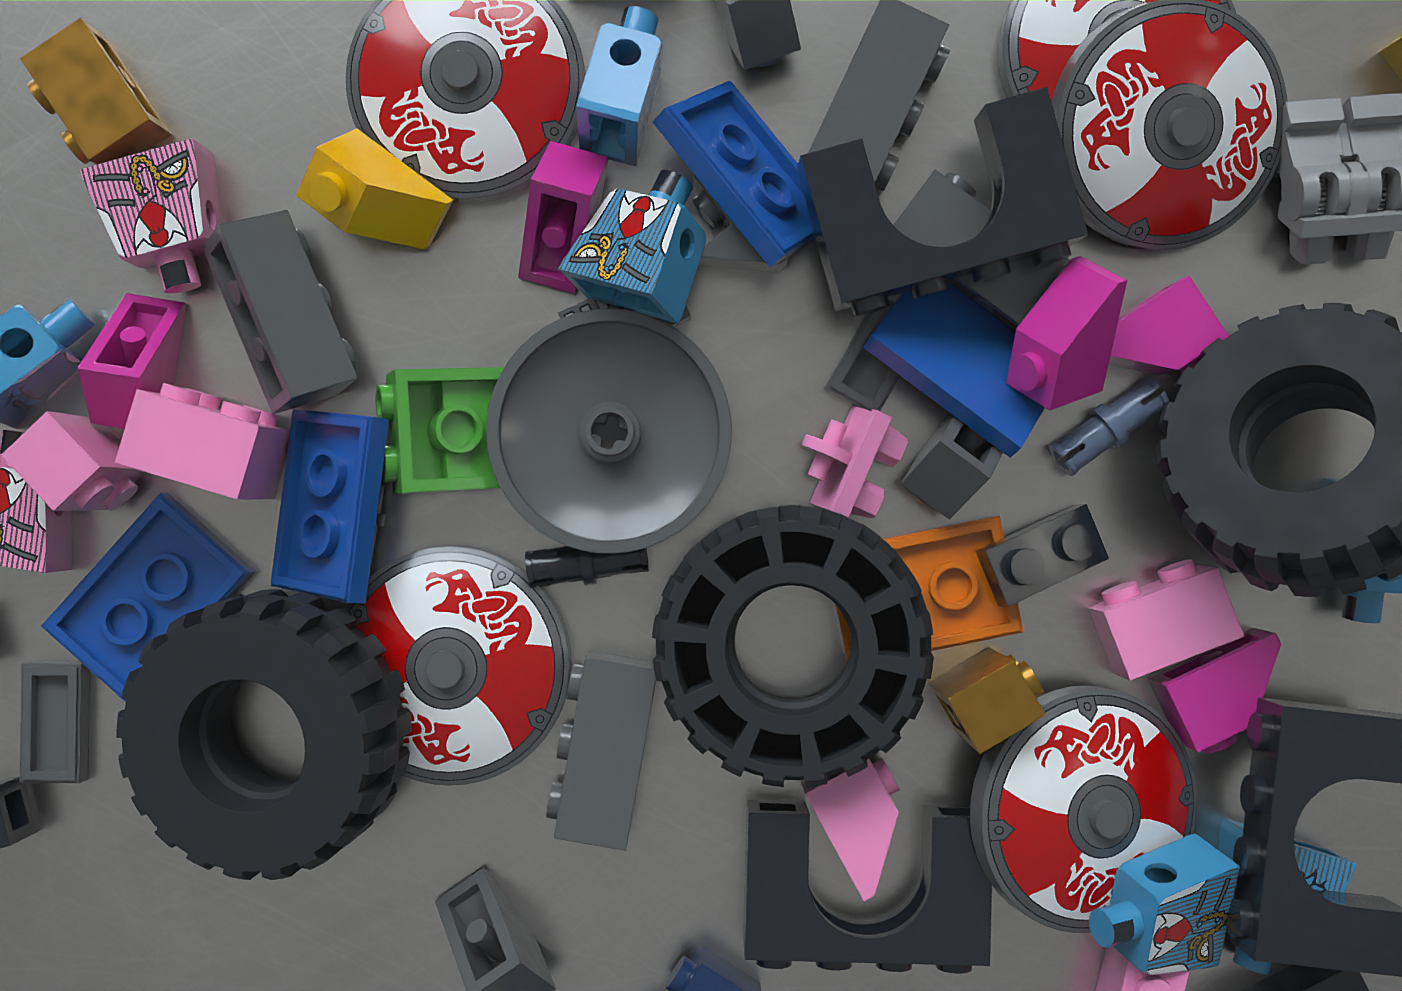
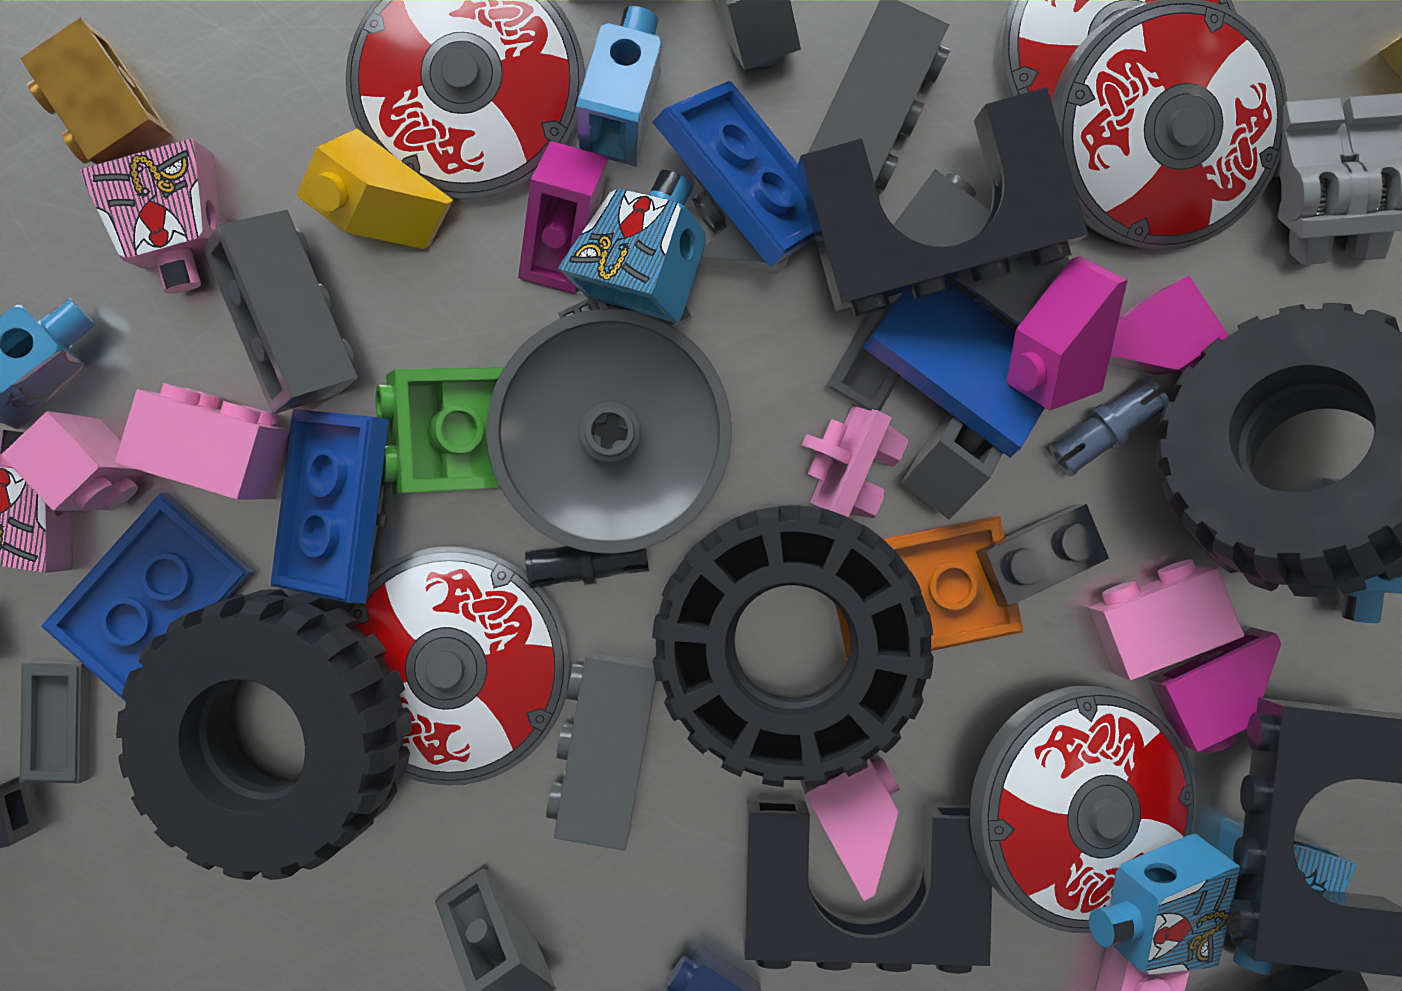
(131, 353): dark pink slope -> none
(989, 698): pearl gold brick -> none

